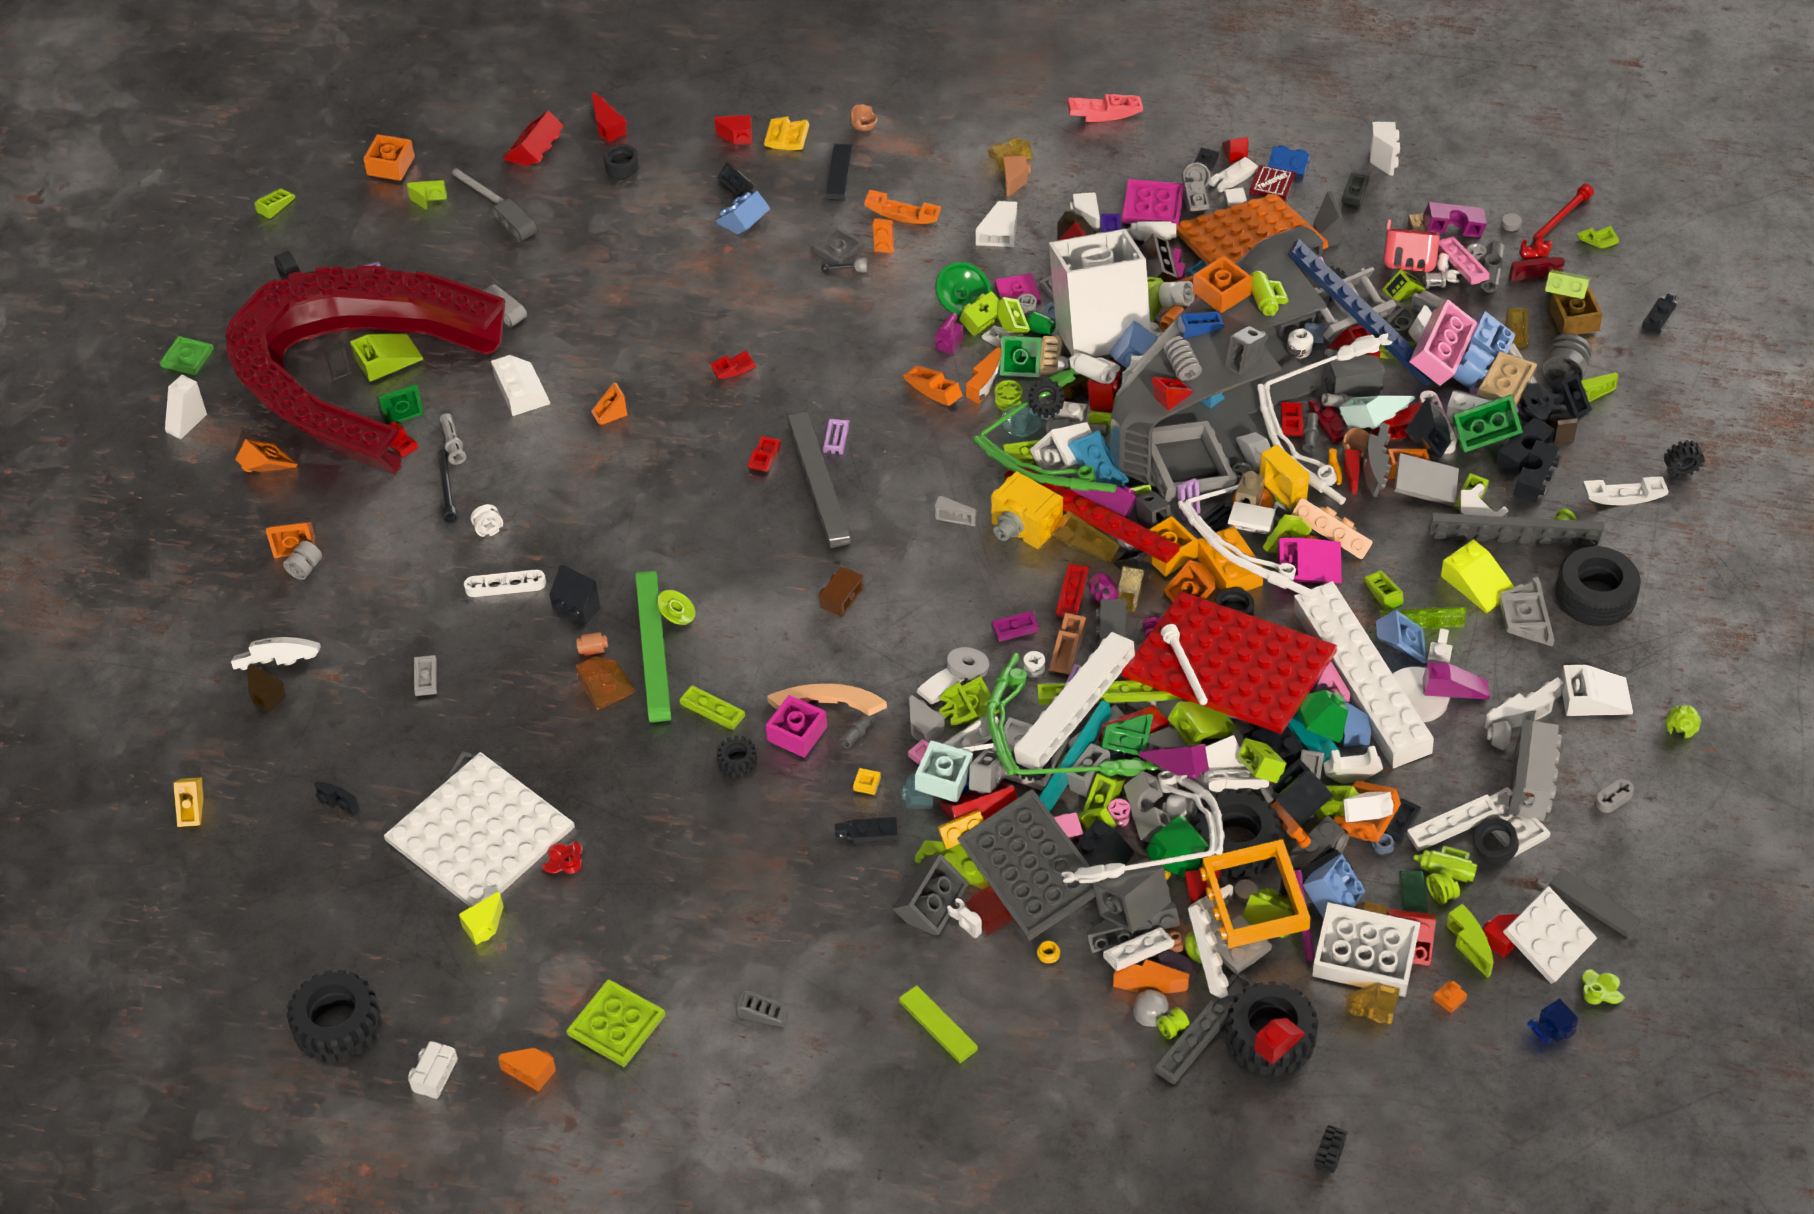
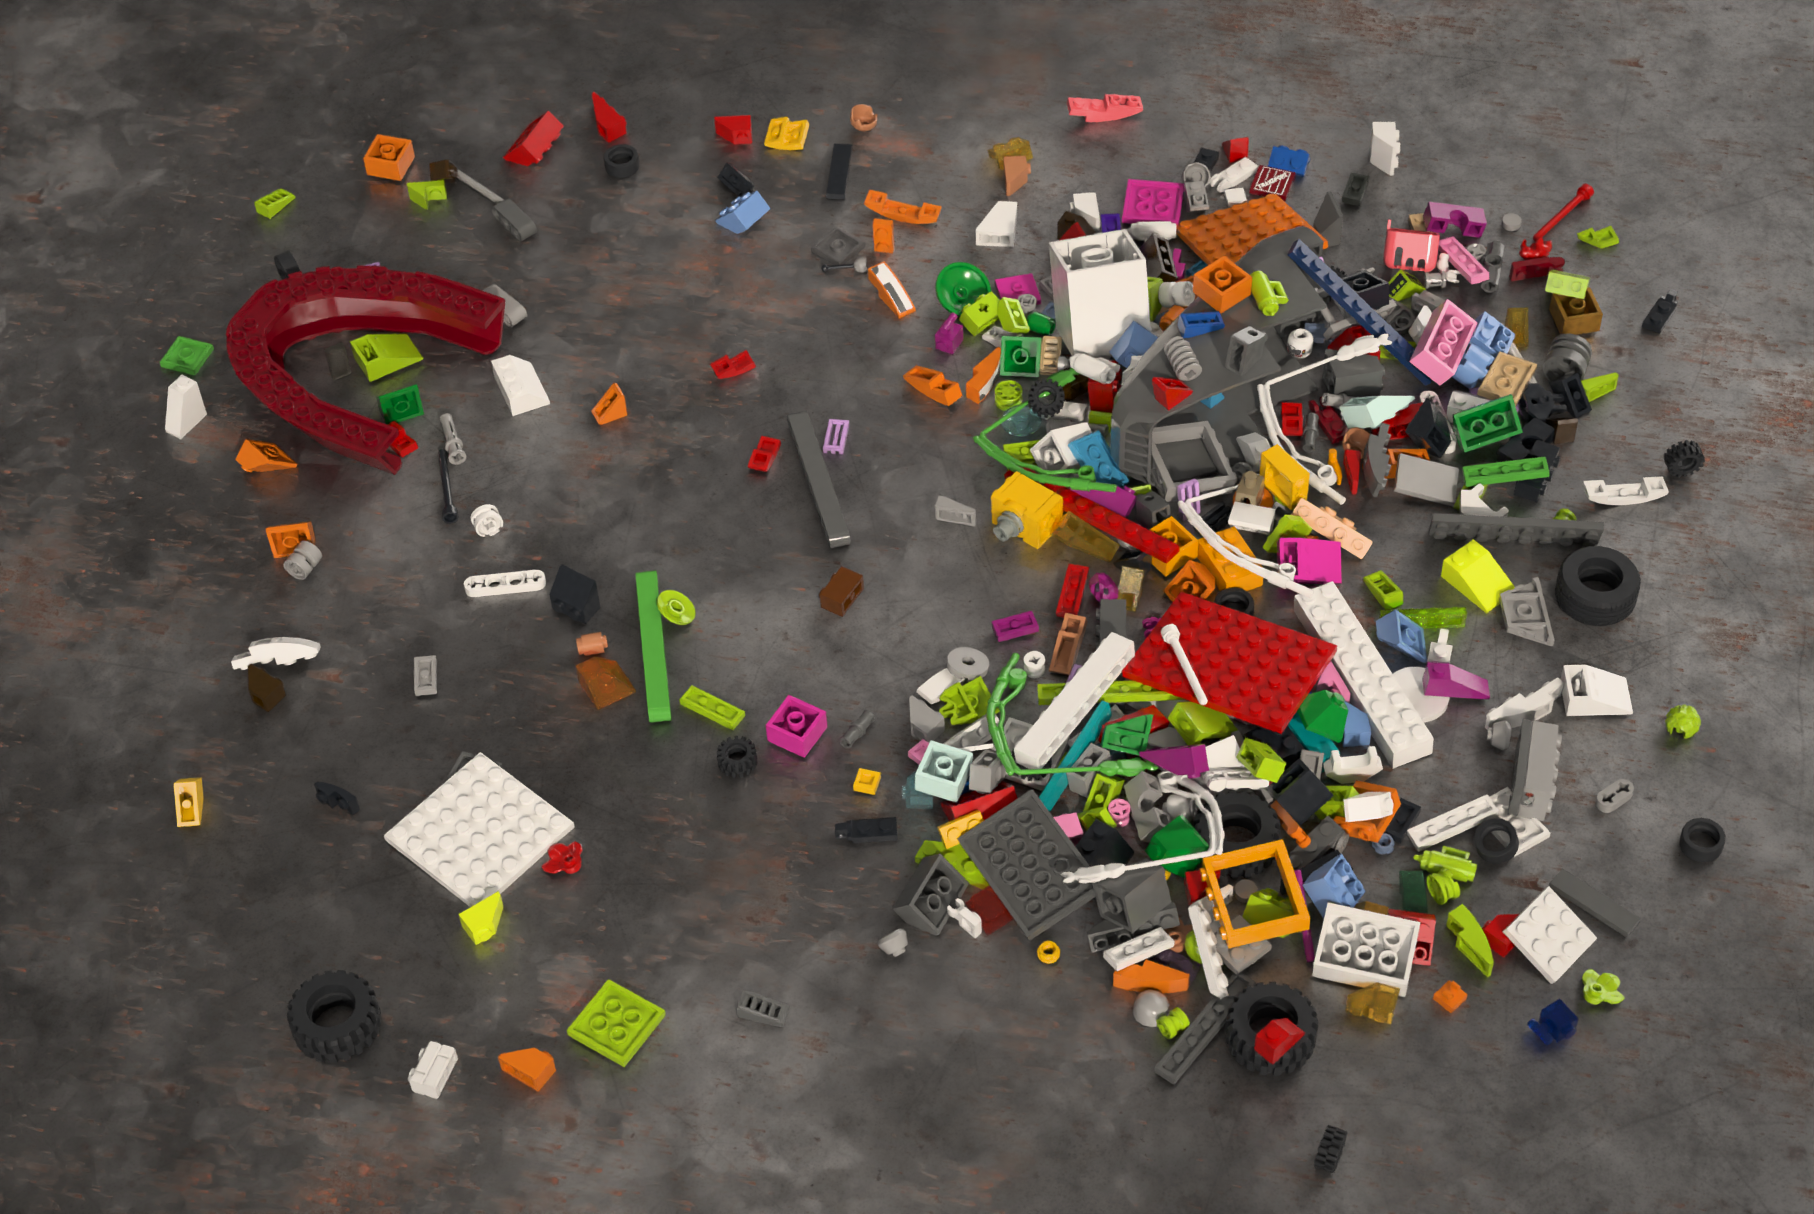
(443, 170): none -> dark brown slope
(831, 693): light nougat tile -> none
(891, 289): none -> slope
(894, 942): none -> light grey cone
(938, 1024): lime tile -> none
(1370, 288): none -> black slope
(1505, 471): none -> bright green plate
(1700, 853): none -> black tyre

